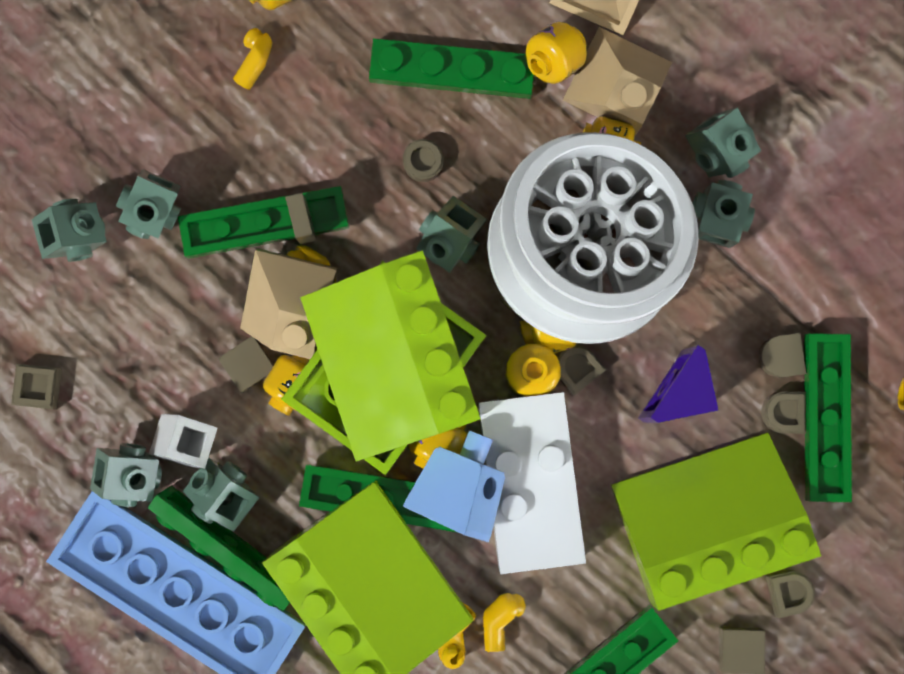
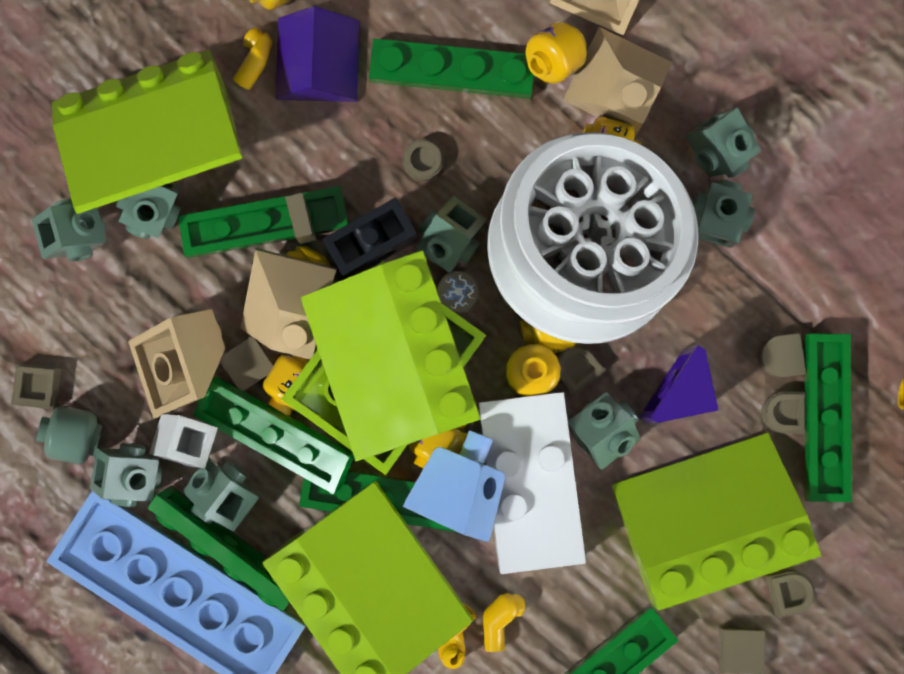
(70, 435): none -> sand green head
(144, 130): none -> lime slope
(178, 360): none -> tan slope
(275, 435): none -> green plate
(317, 56): none -> dark purple slope
(371, 239): none -> black brick
(458, 291): none -> dark tan tile
(605, 430): none -> sand green brick

